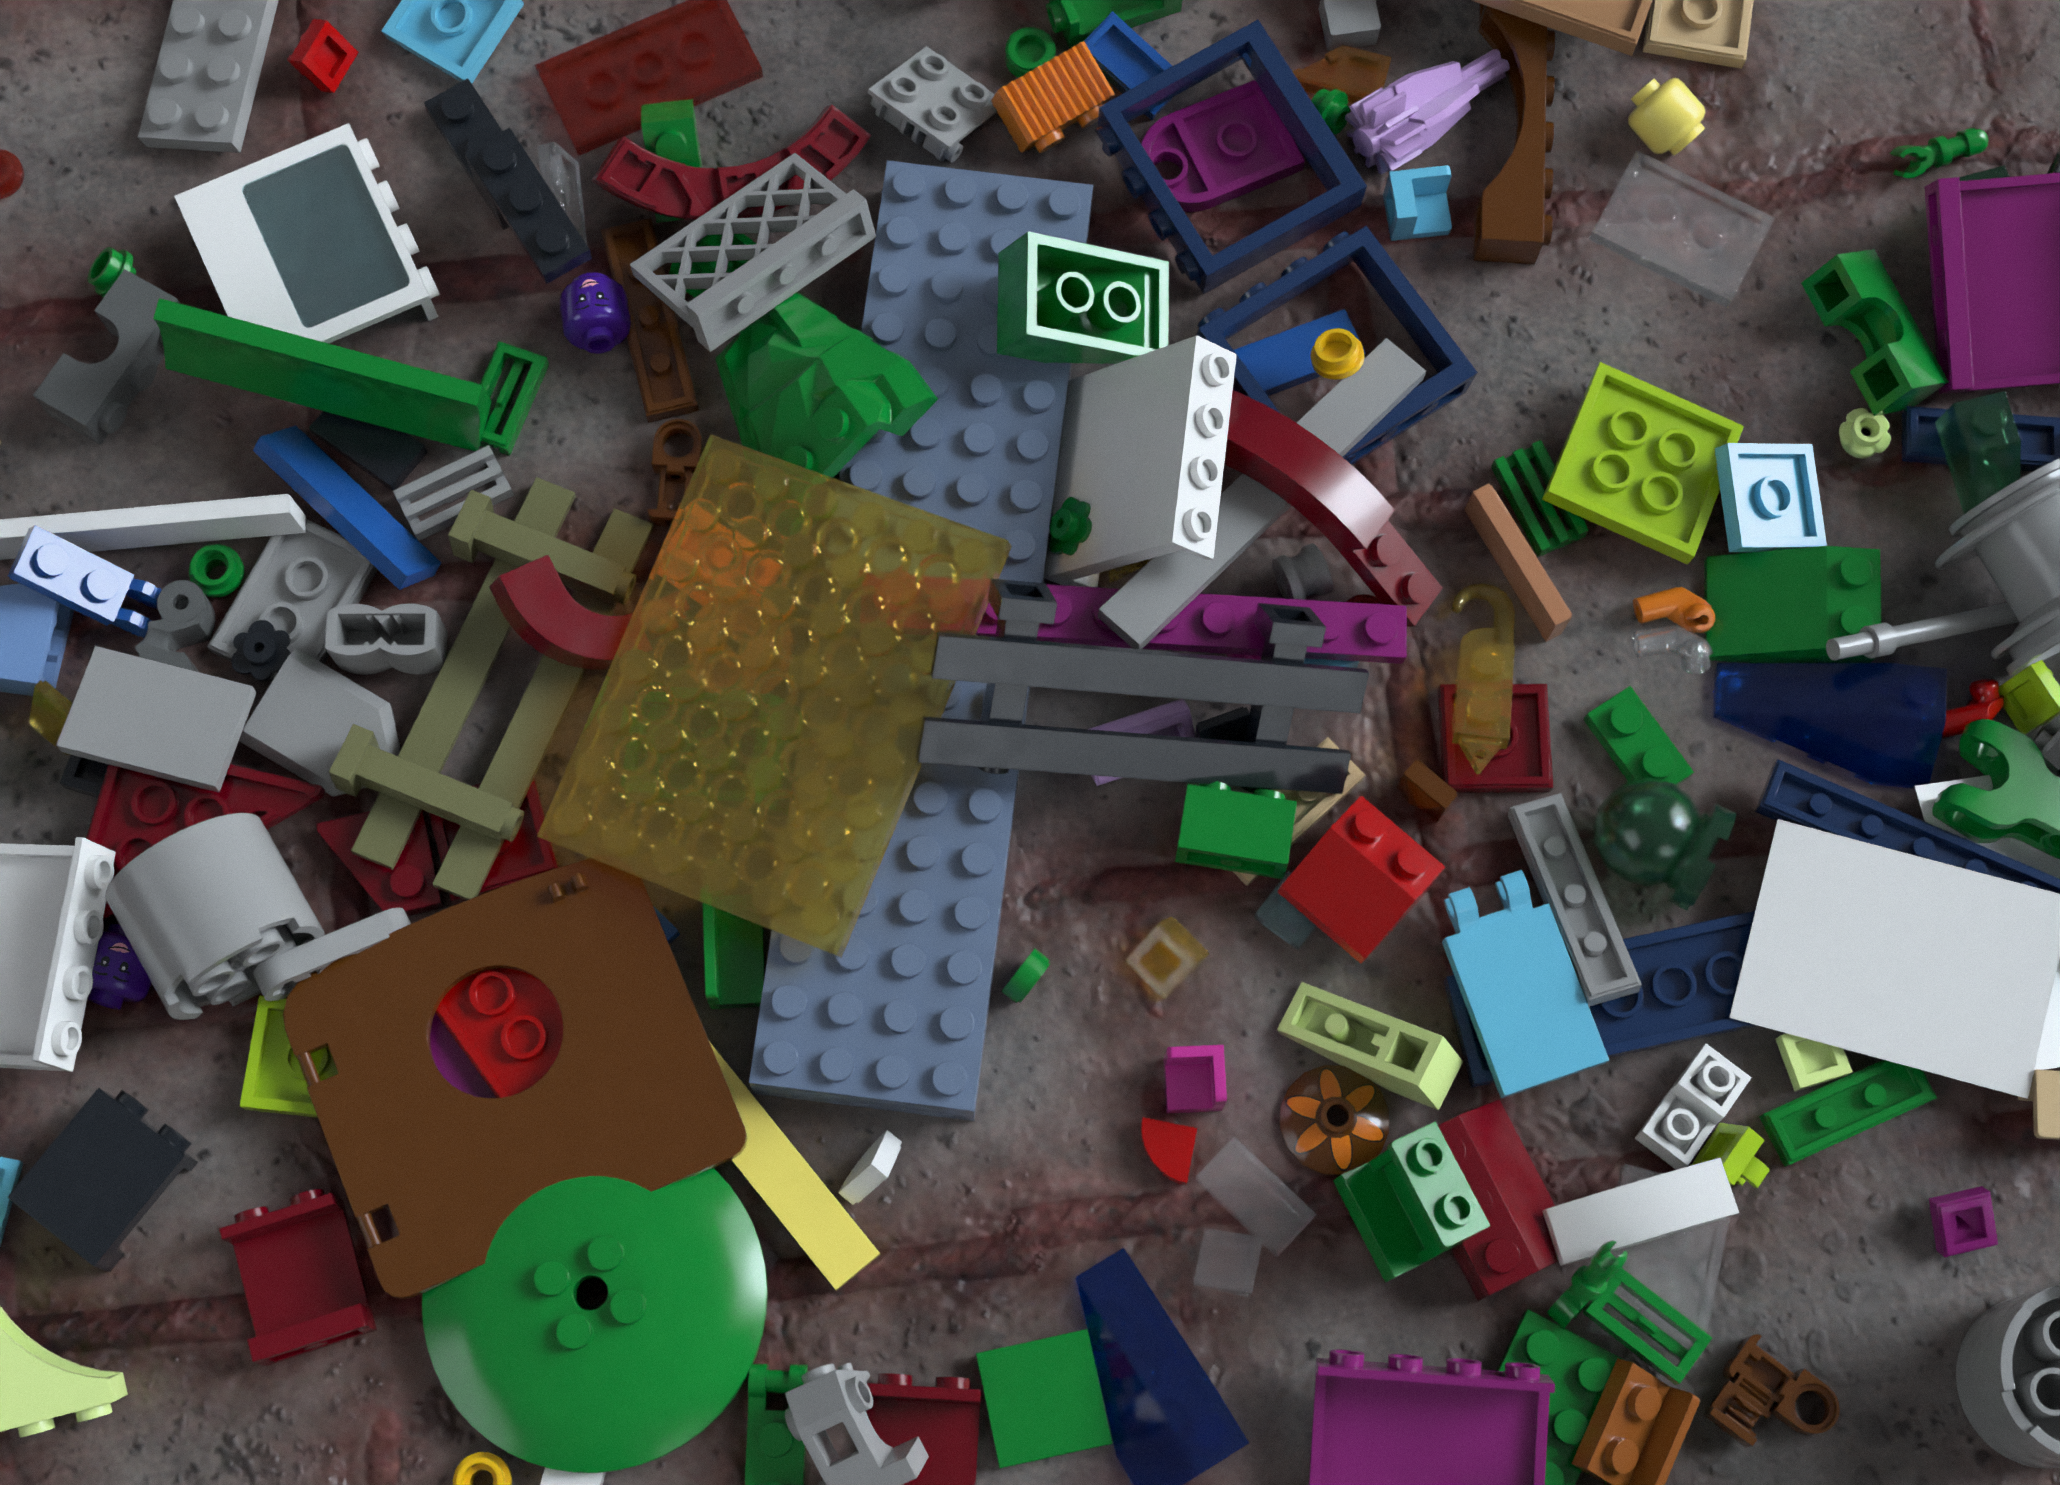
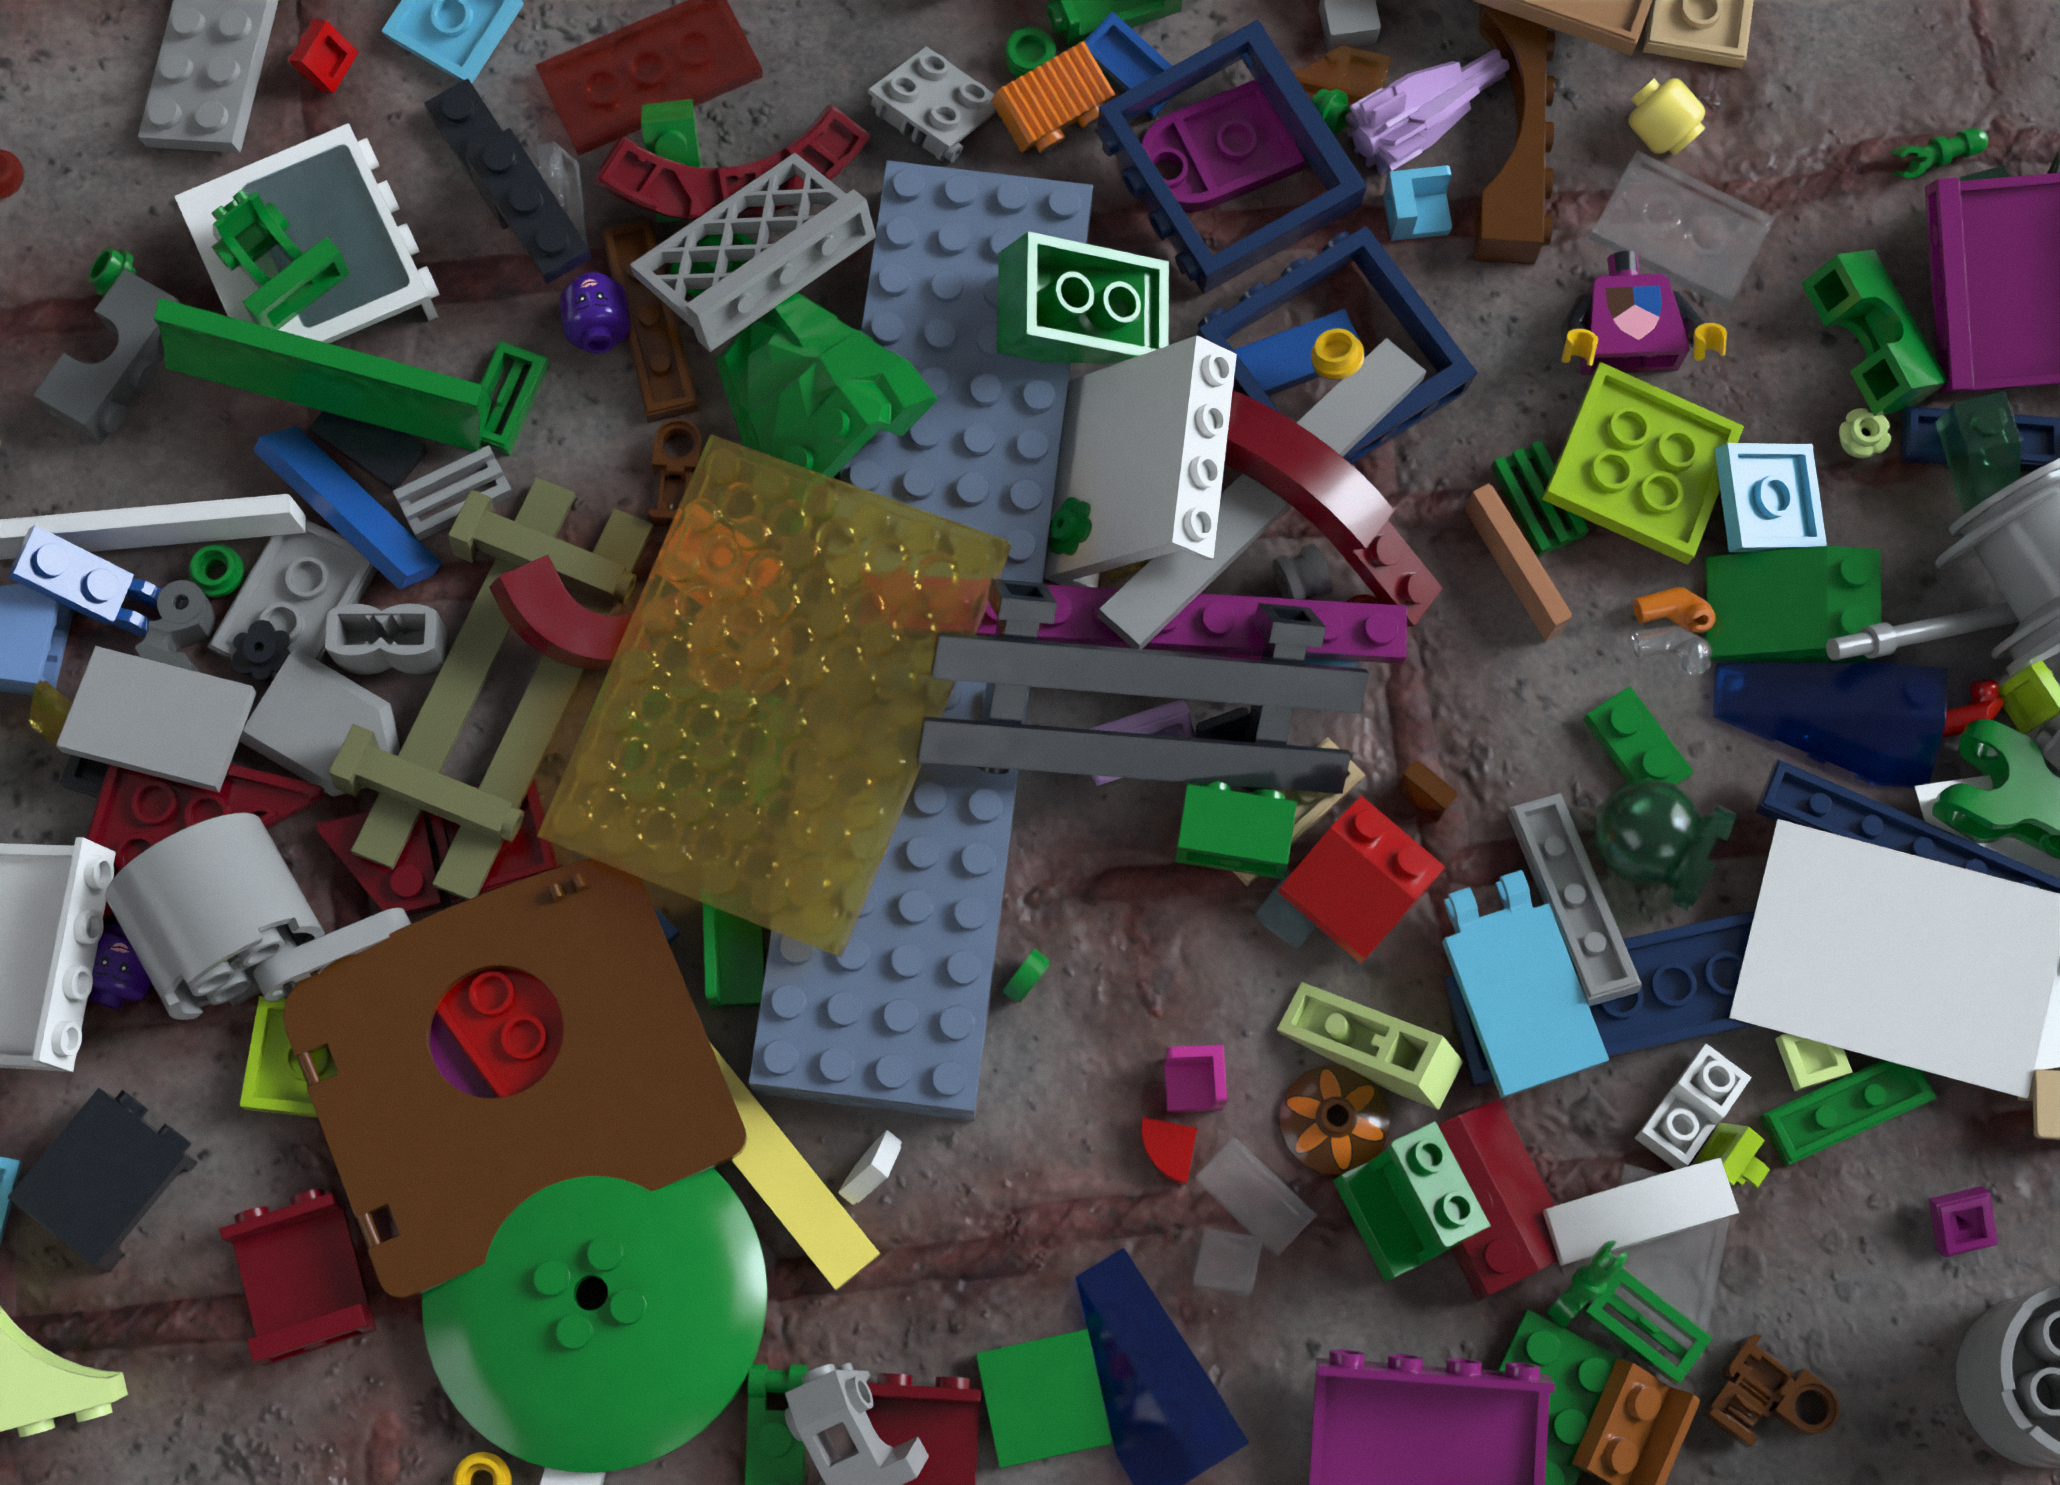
(251, 229): none -> green tile
(1167, 956): clear yellow slope -> none
(1484, 679): clear yellow plate -> none
(1519, 767): dark red tile -> none
(1635, 323): none -> torso

